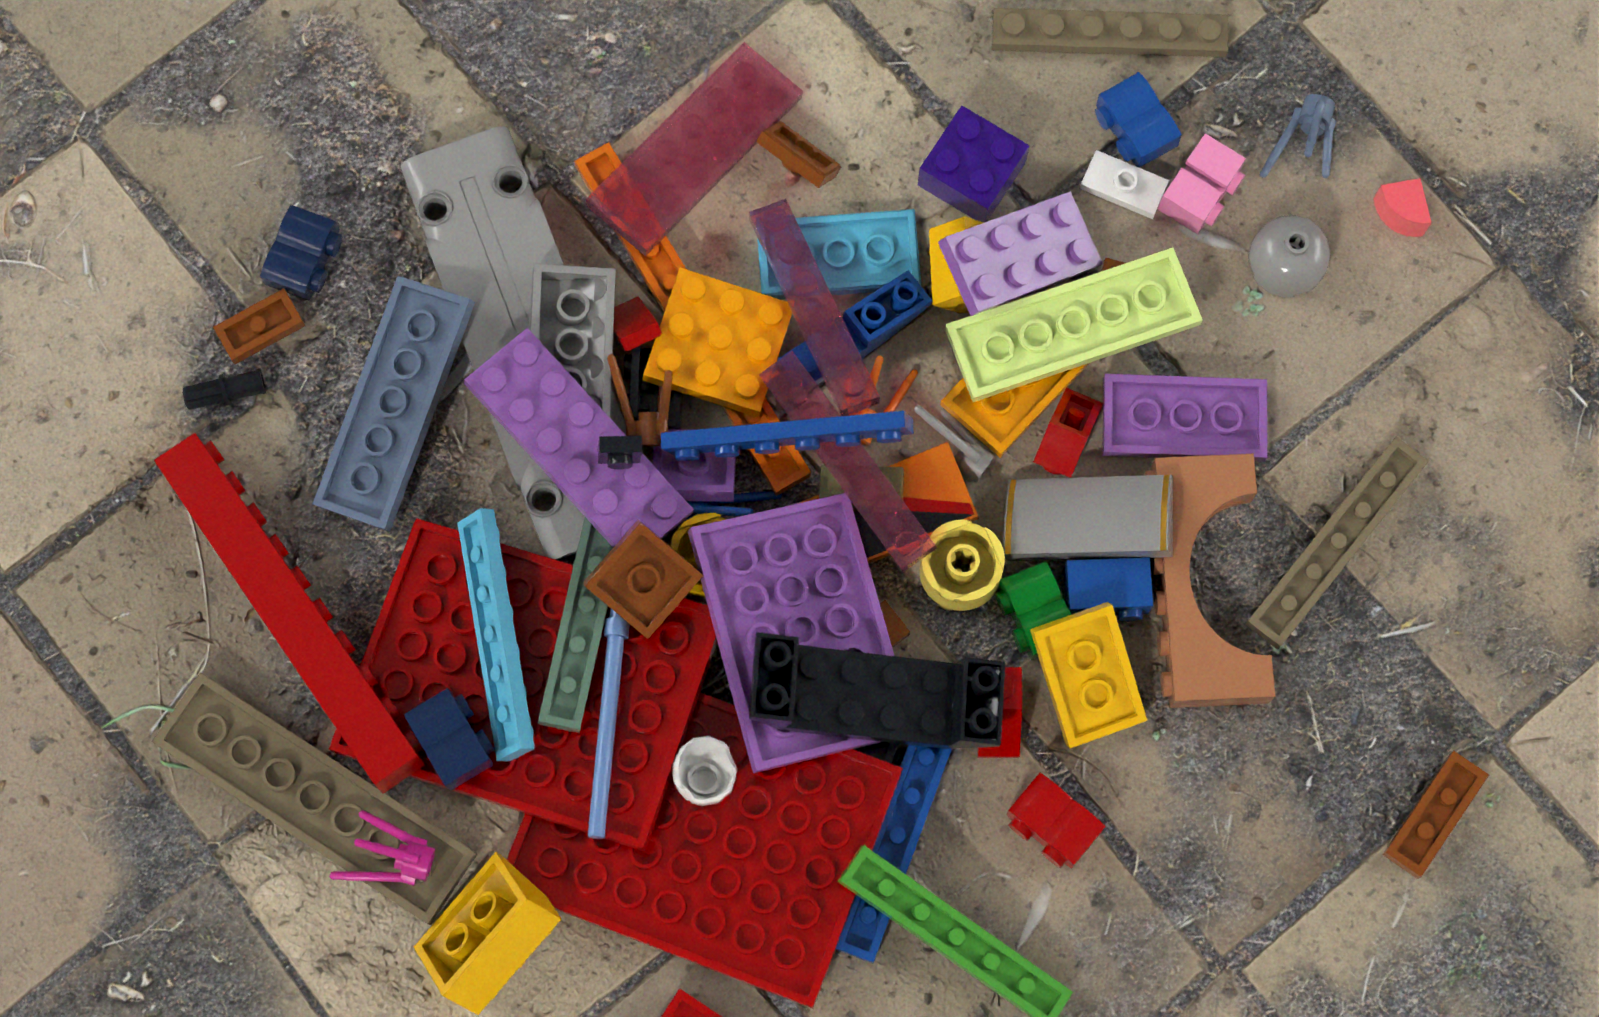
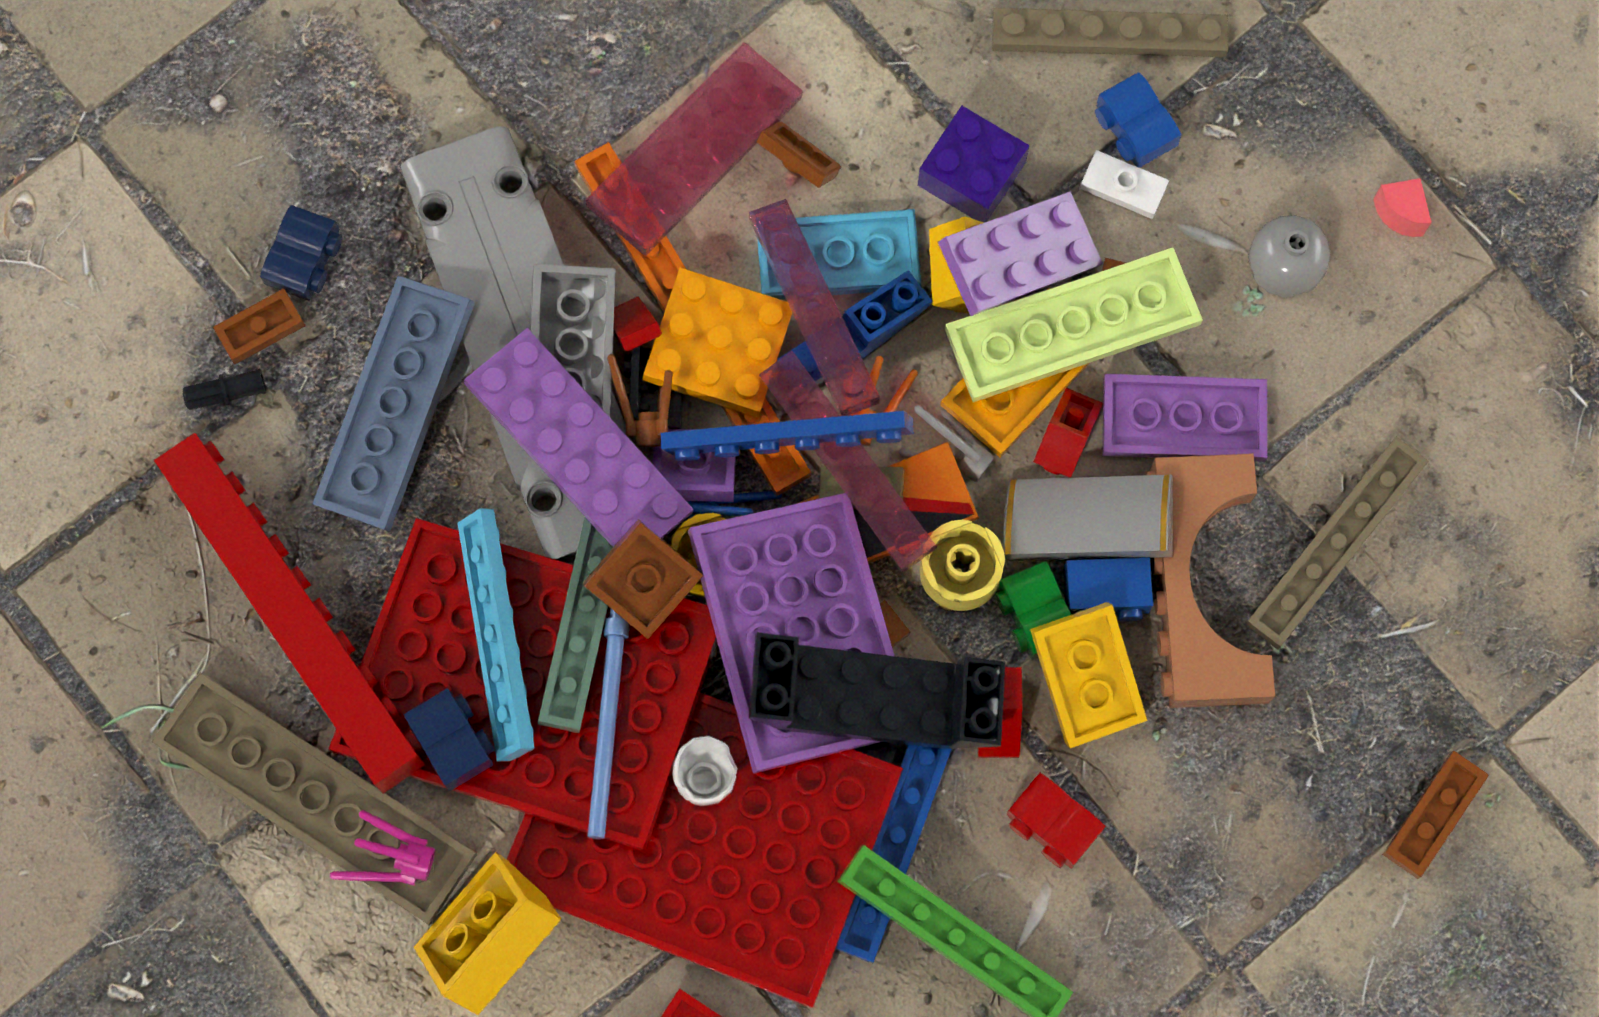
(619, 451): black plate -> none
(1199, 187): bright pink piece -> none
(1315, 120): sand blue plant -> none

